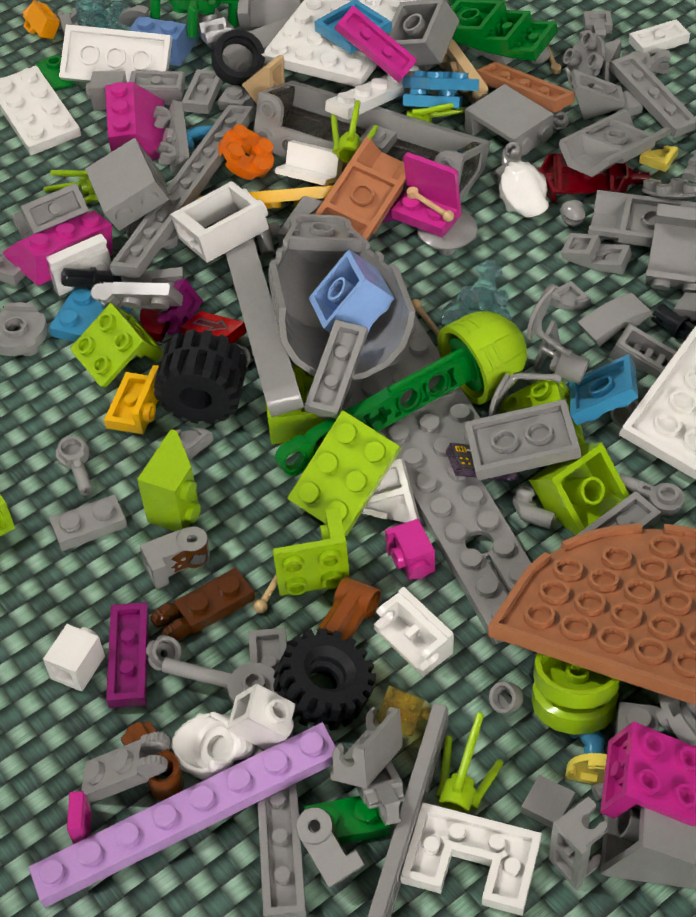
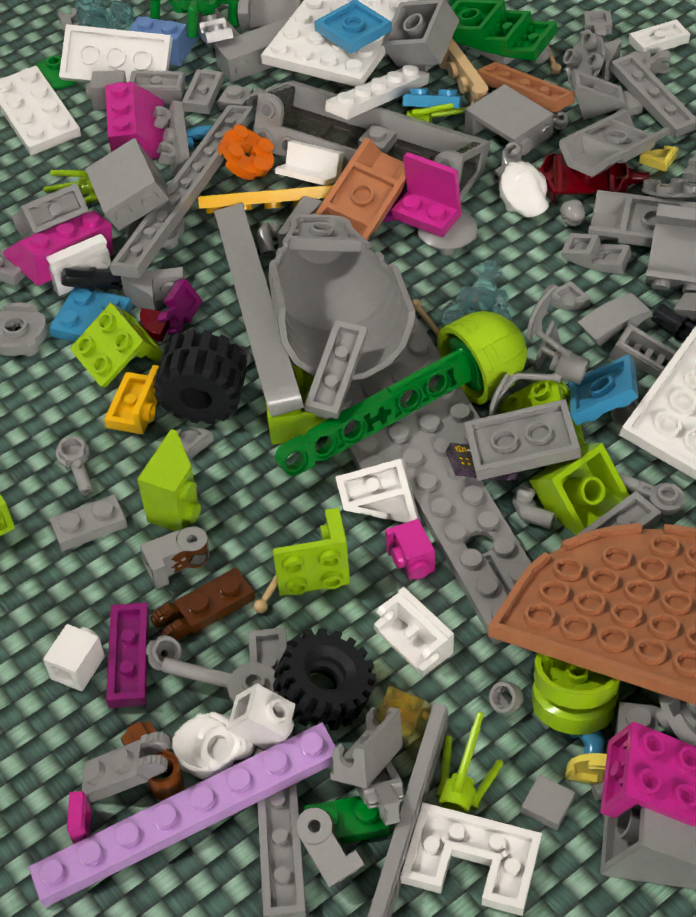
(40, 19): light orange piece -> none
(129, 15): light grey tile -> none
(136, 294): light grey hinge -> none
(219, 325): red tile -> none
(227, 233): white window -> none
(245, 39): black tyre -> none
(267, 77): tan slope -> none
(345, 471): lime plate -> none
(349, 141): lime plant -> none
(351, 293): light blue brick -> none
(352, 604): dark orange piece -> none
(375, 44): dark pink plate -> none
(413, 193): tan hinge -> none
(441, 81): dark azure plate -> none
(573, 841): light grey hinge -> none

